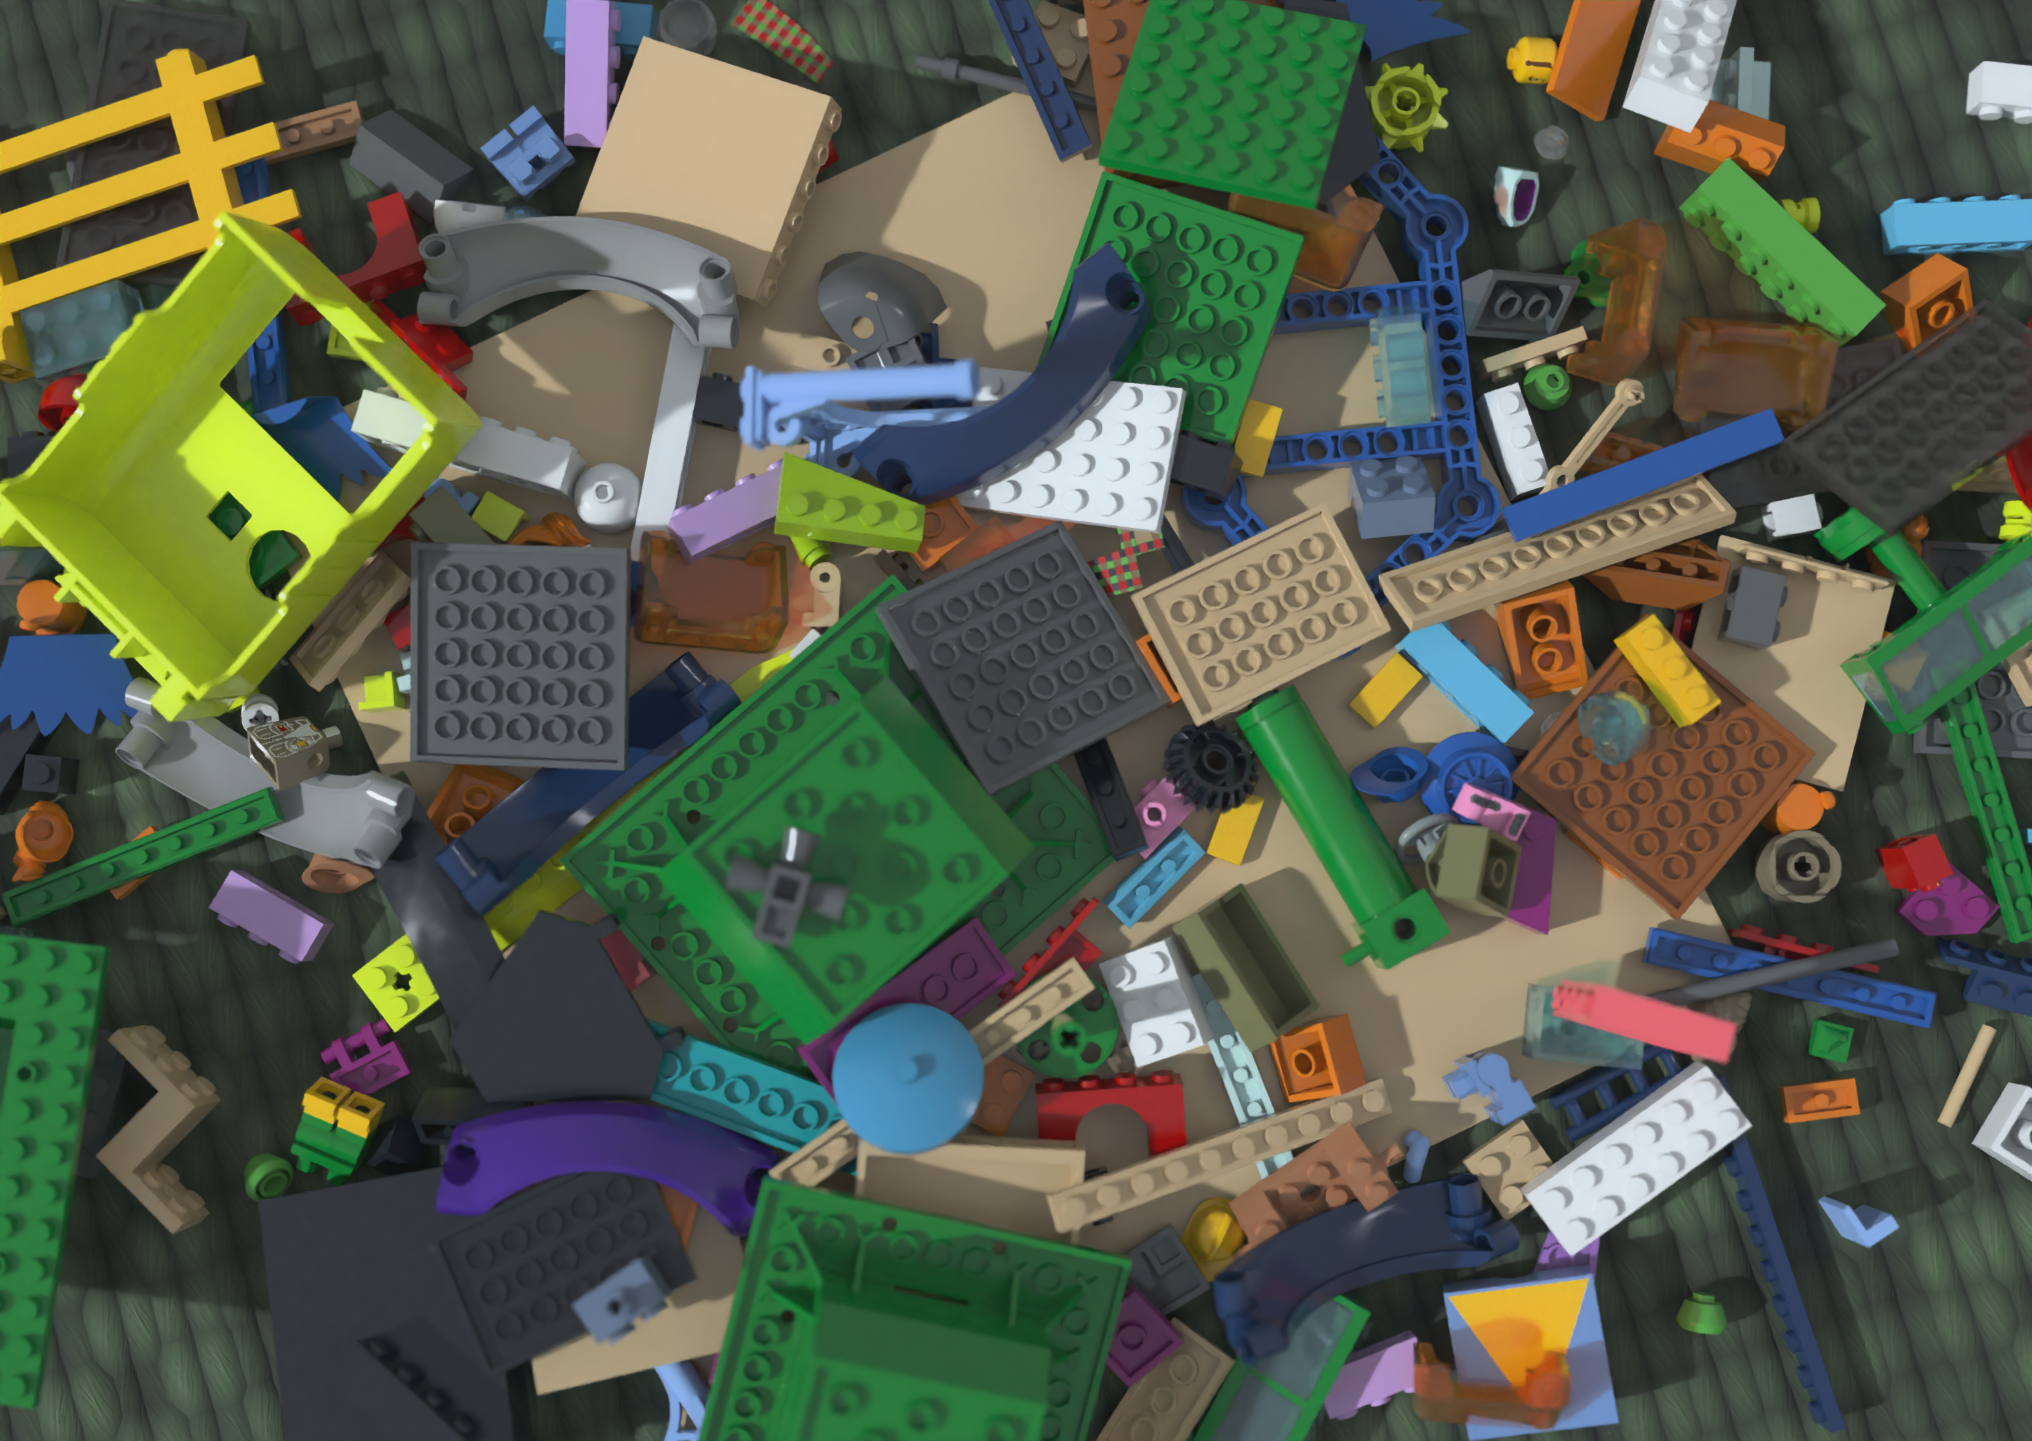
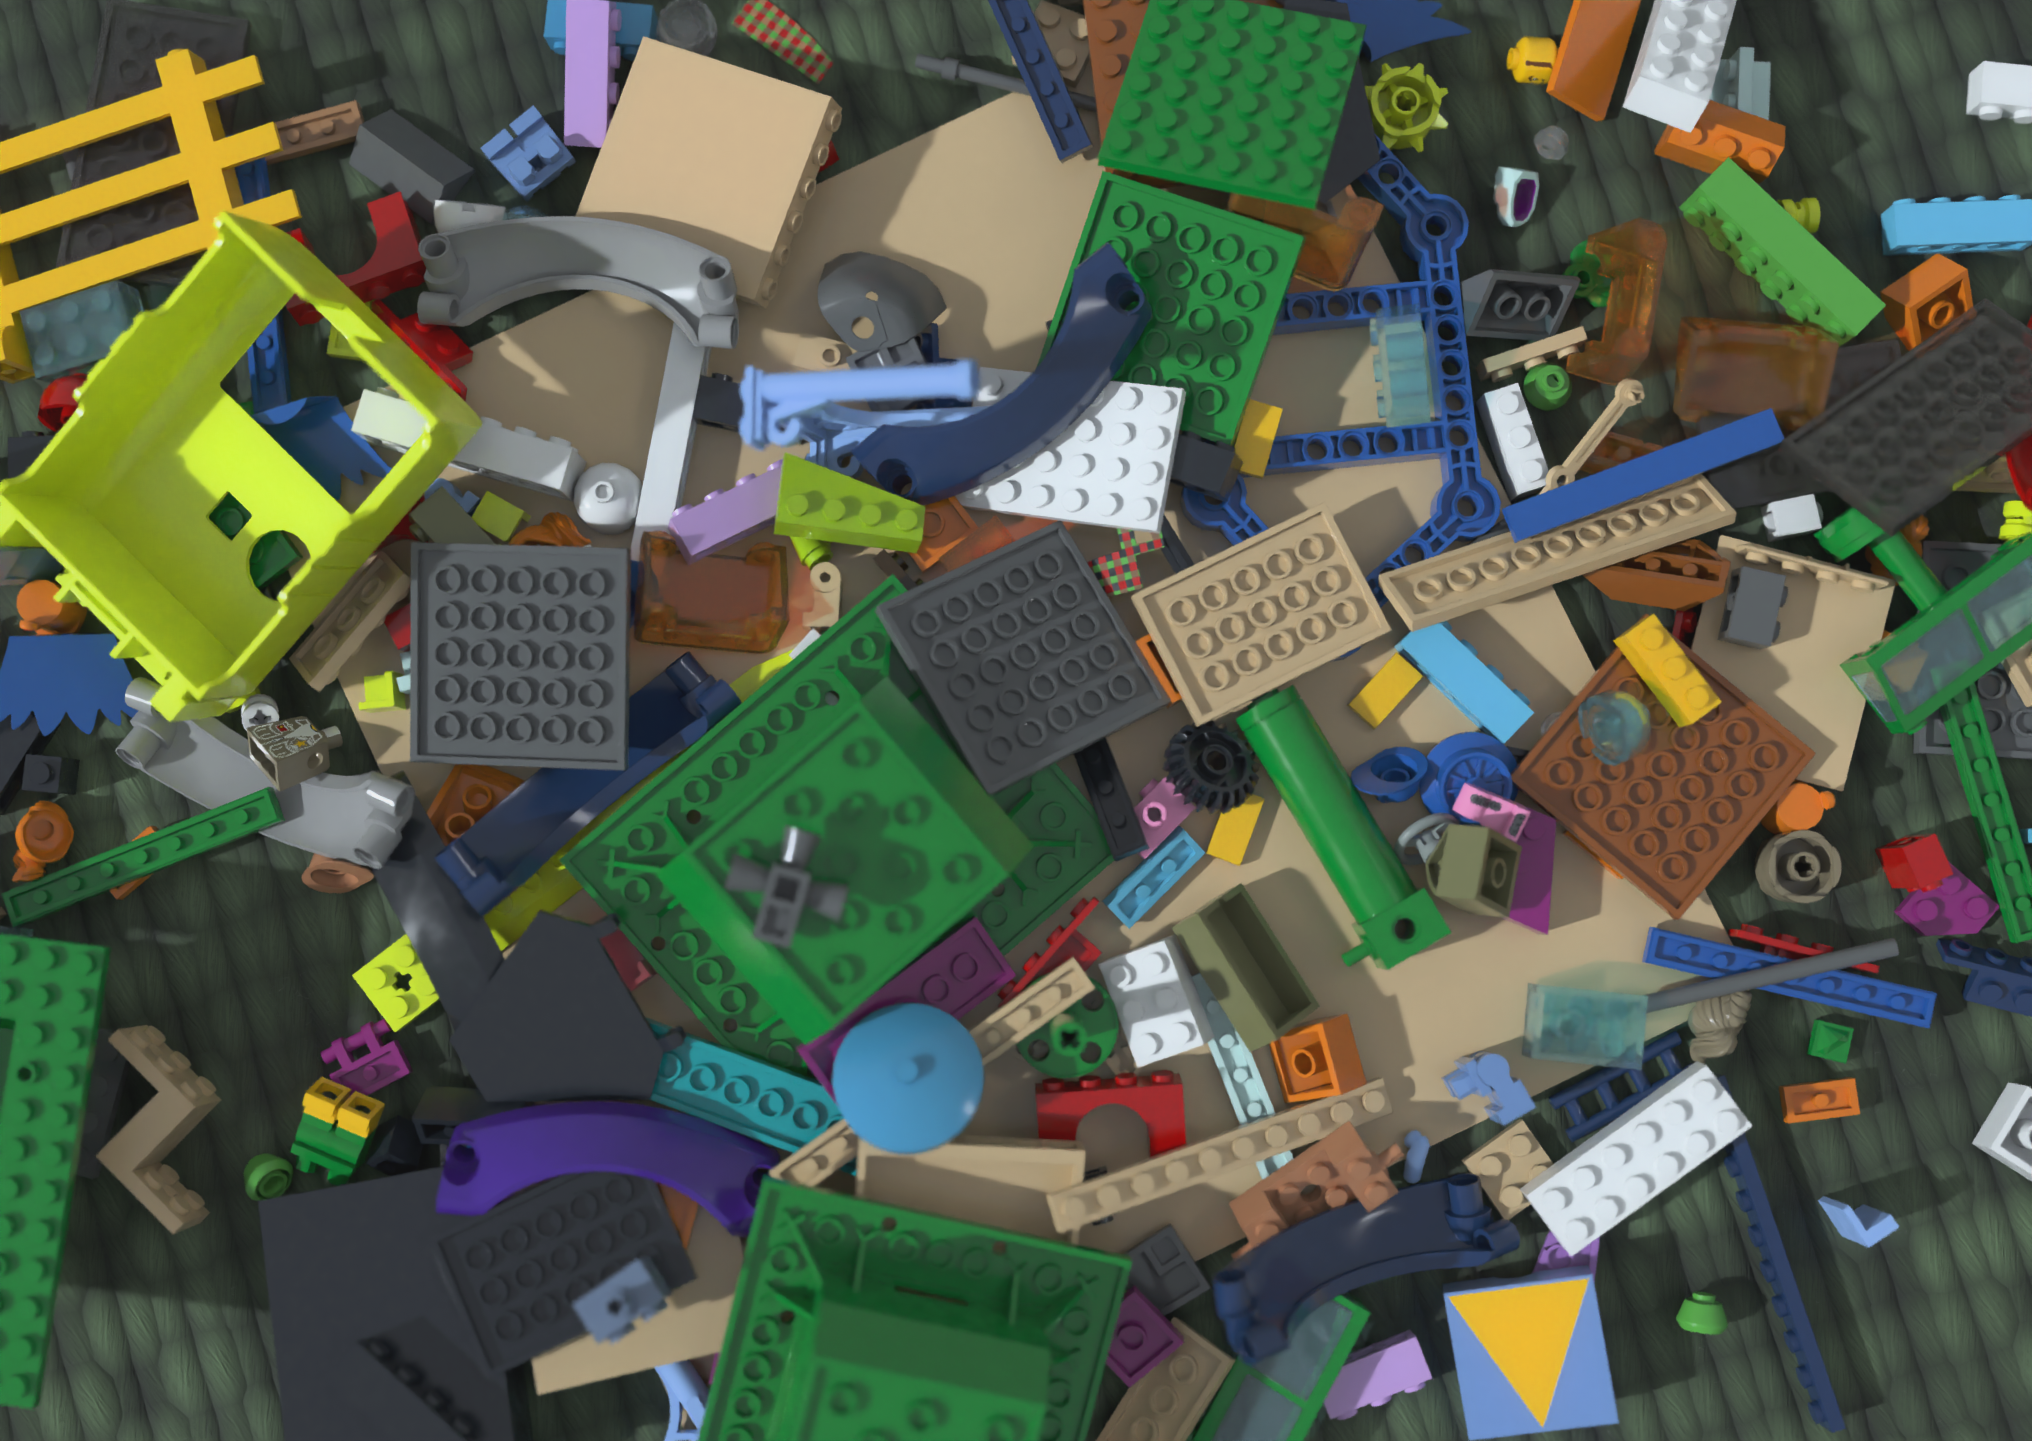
(270, 917): lavender brick -> none
(1002, 1093): orange plate -> none
(1213, 1236): yellow piece -> none
(1391, 497): sand blue brick -> none
(1535, 1406): clear orange windscreen -> none
(1543, 640): orange slope -> none
(1643, 1019): coral window -> none
(1967, 1075): tan bar -> none

